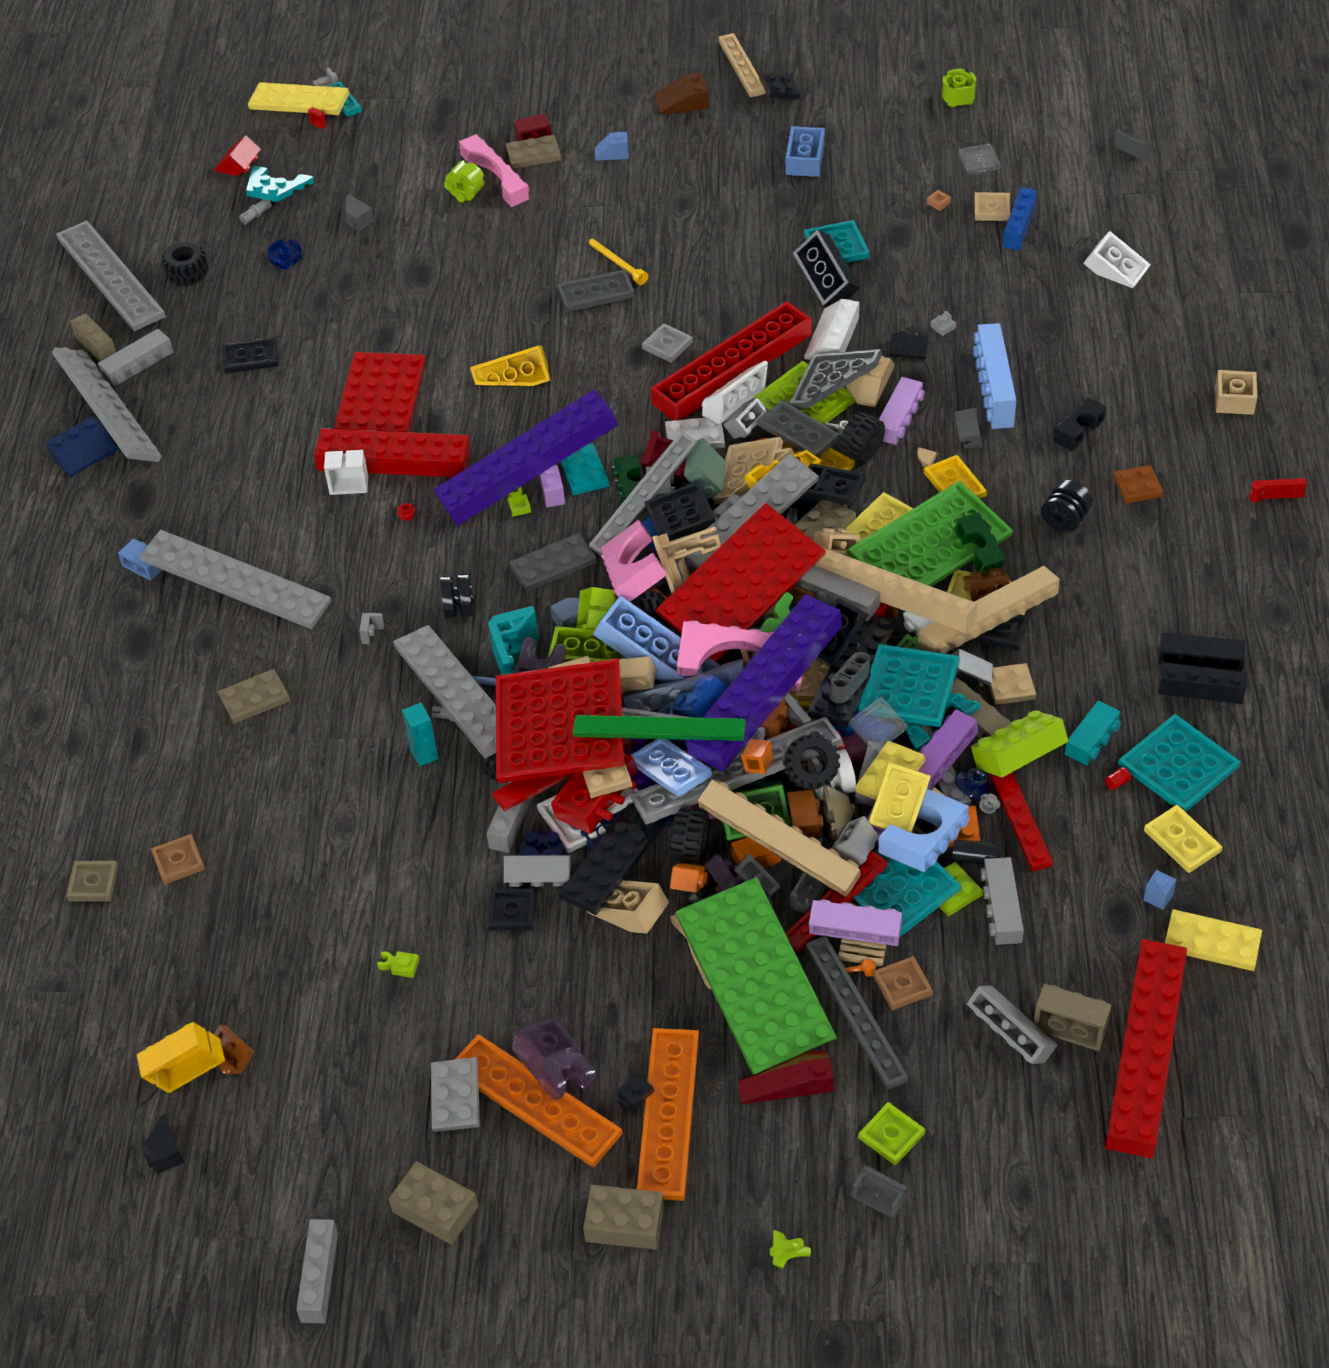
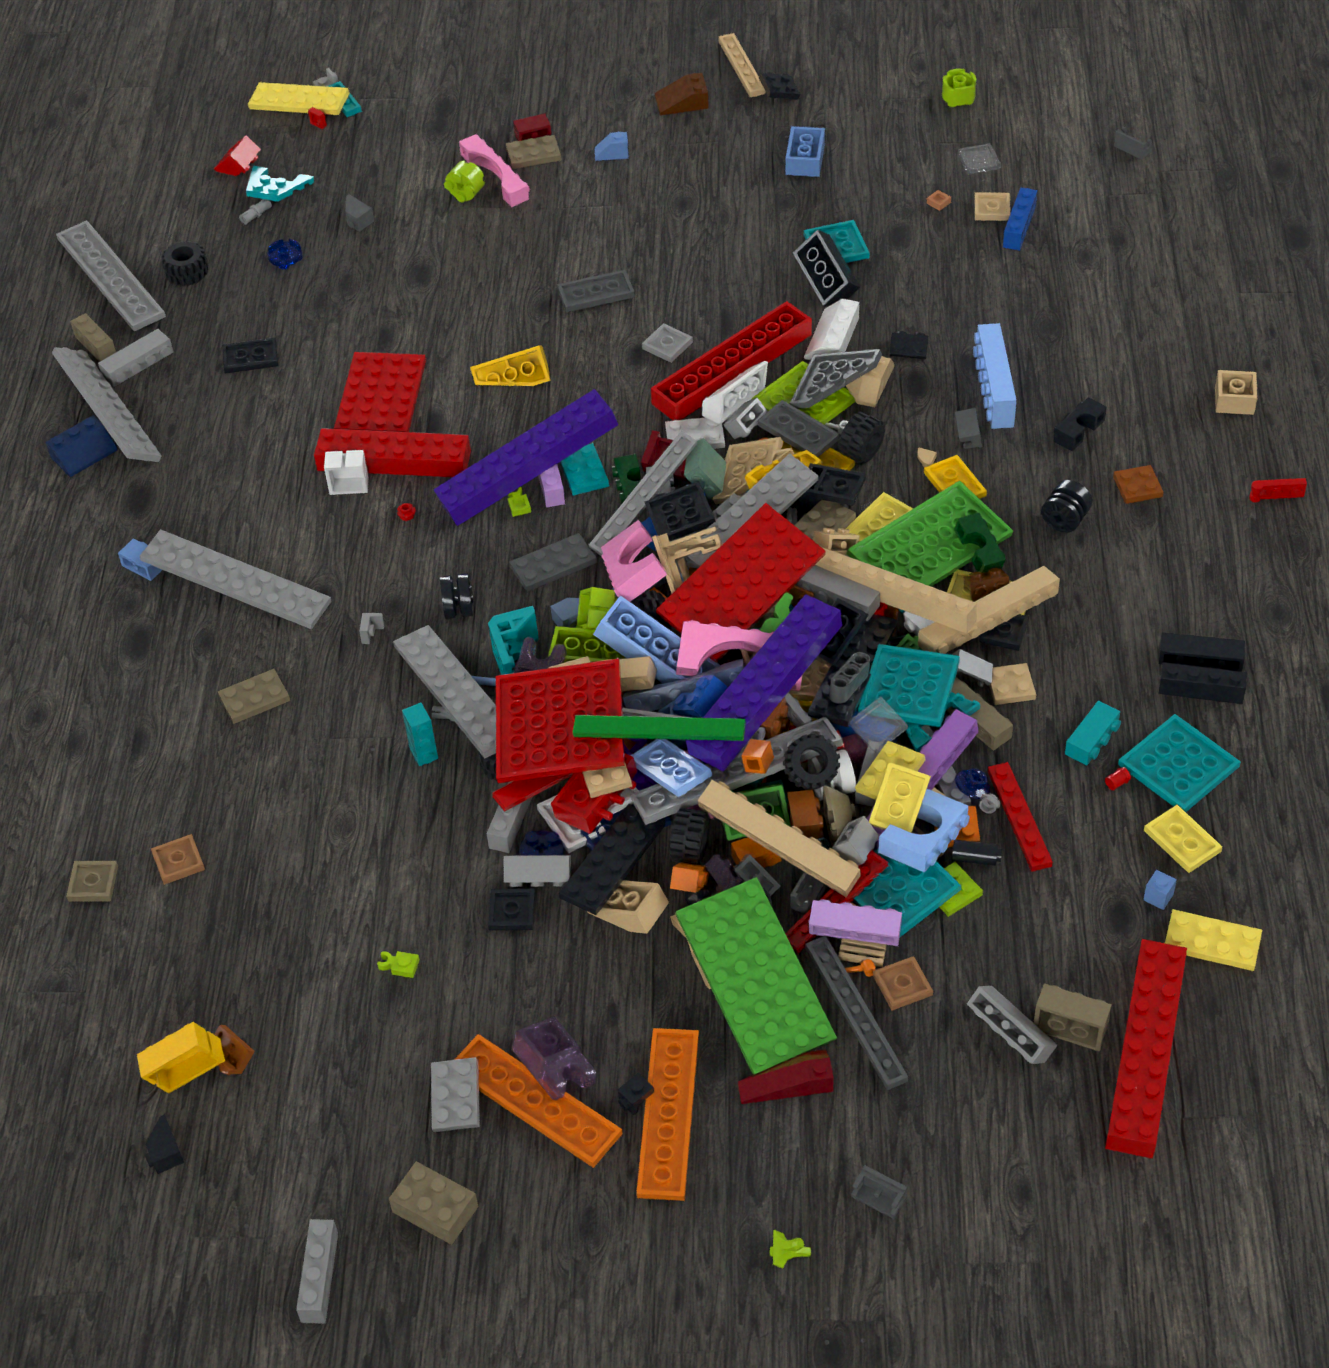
(623, 1217): dark tan brick -> none
(638, 275): yellow piece -> none
(891, 1133): lime plate -> none
(900, 408): lavender brick -> none
(943, 324): light grey tile -> none
(1002, 901): light grey brick -> none
(1019, 743): lime brick -> none
(1116, 261): white slope -> none

